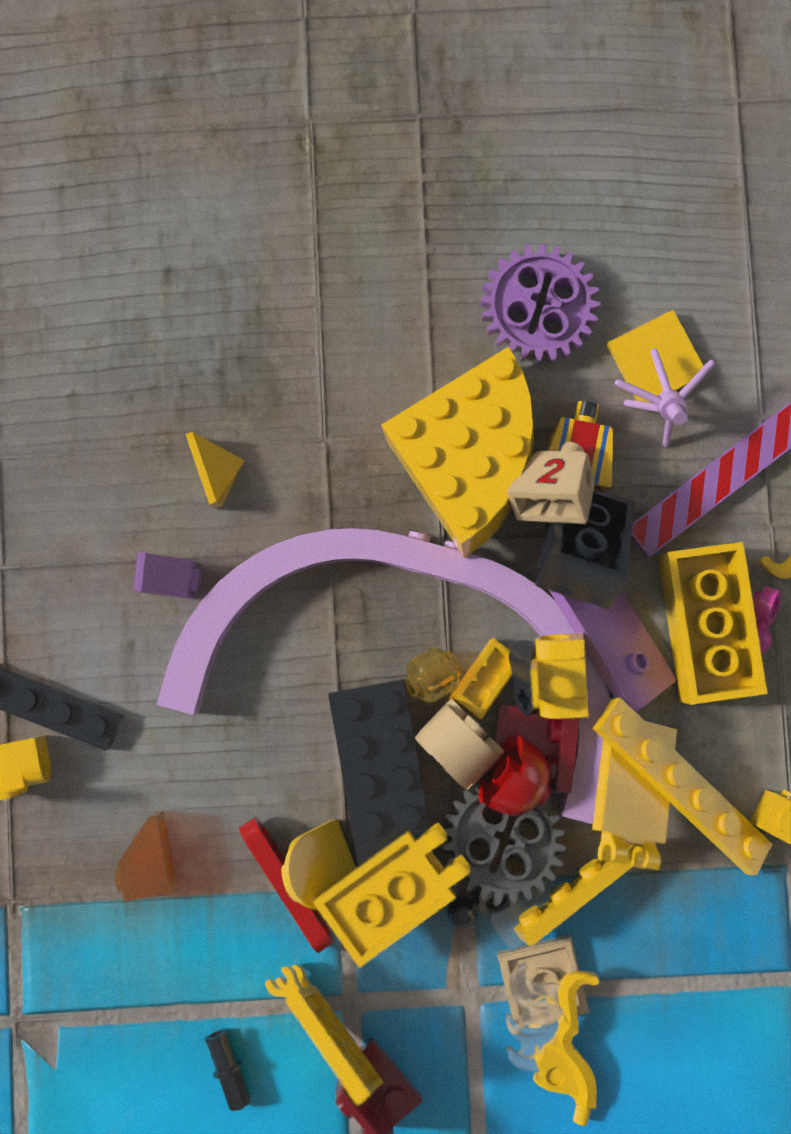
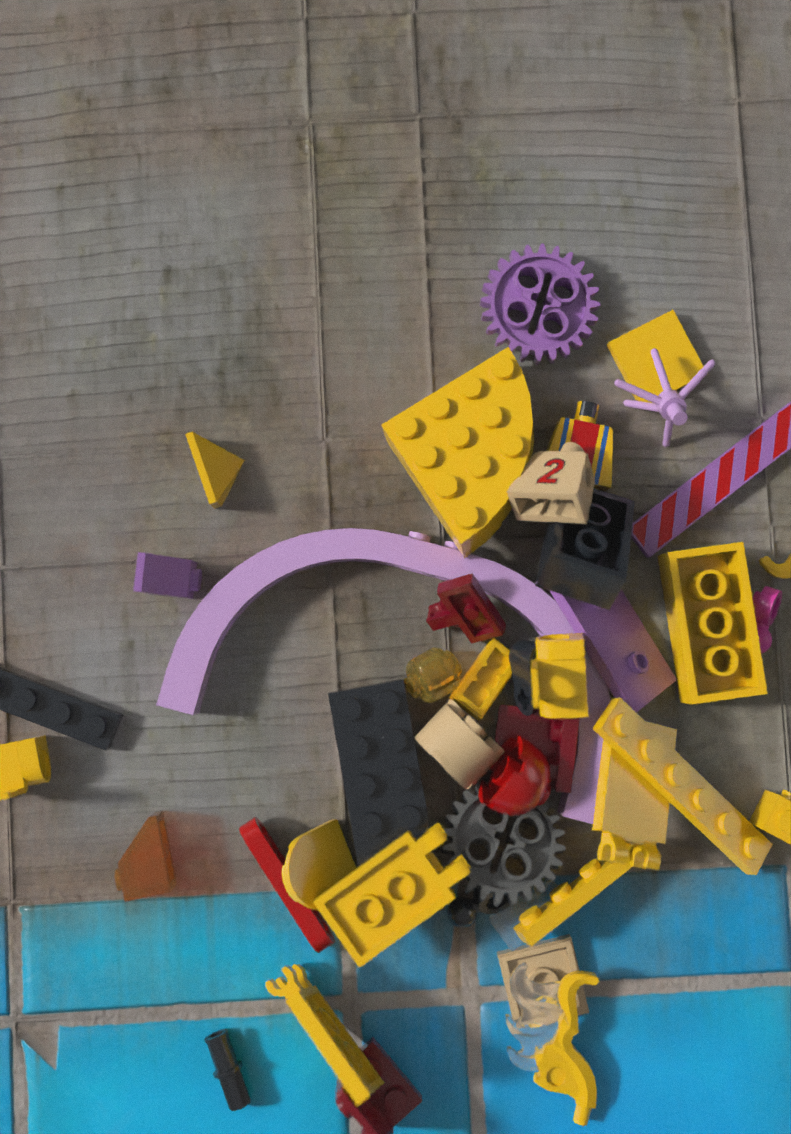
(467, 607): none -> dark red hinge

